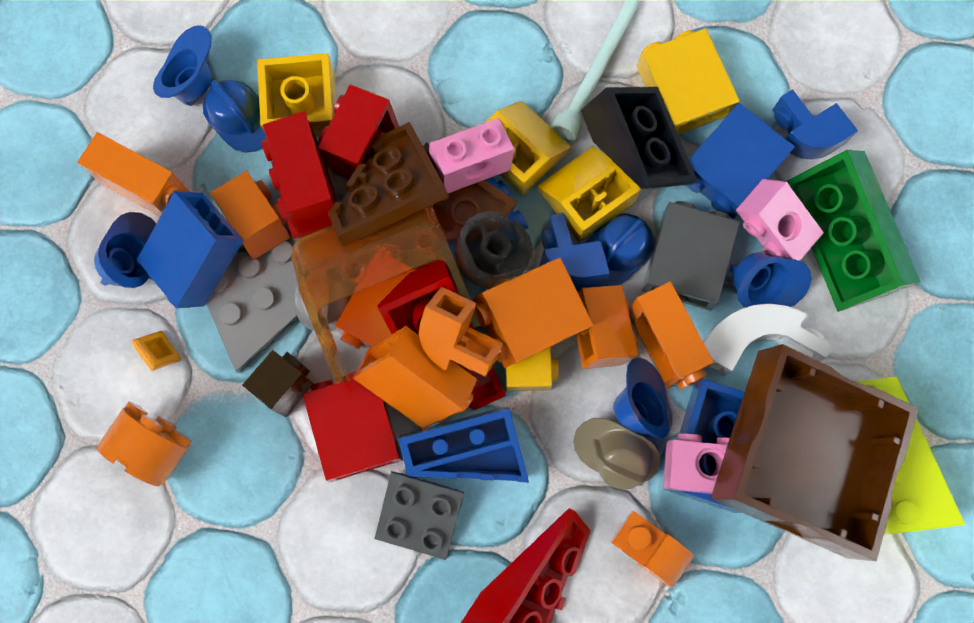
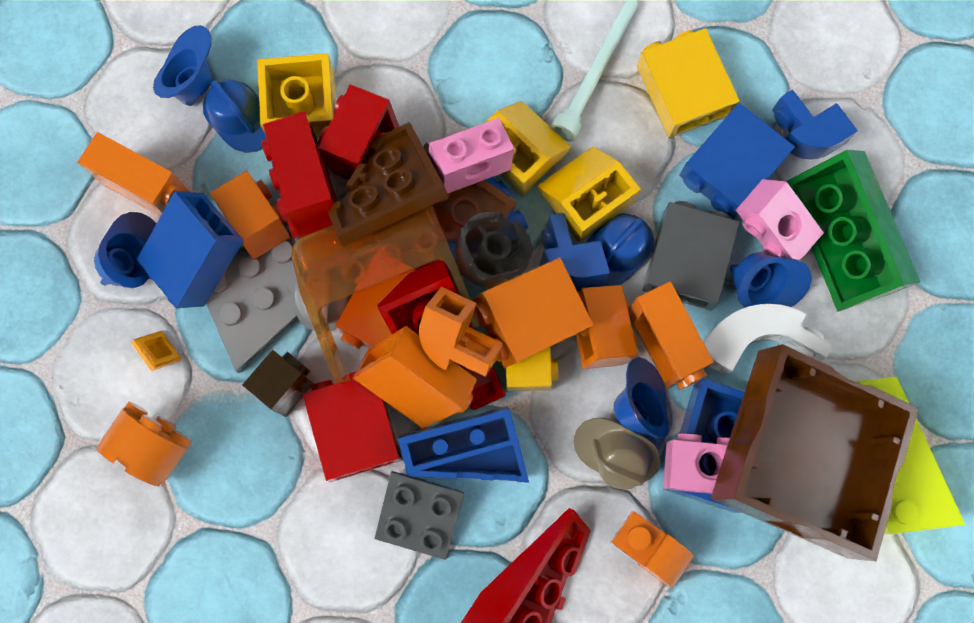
(639, 136): black slope -> none

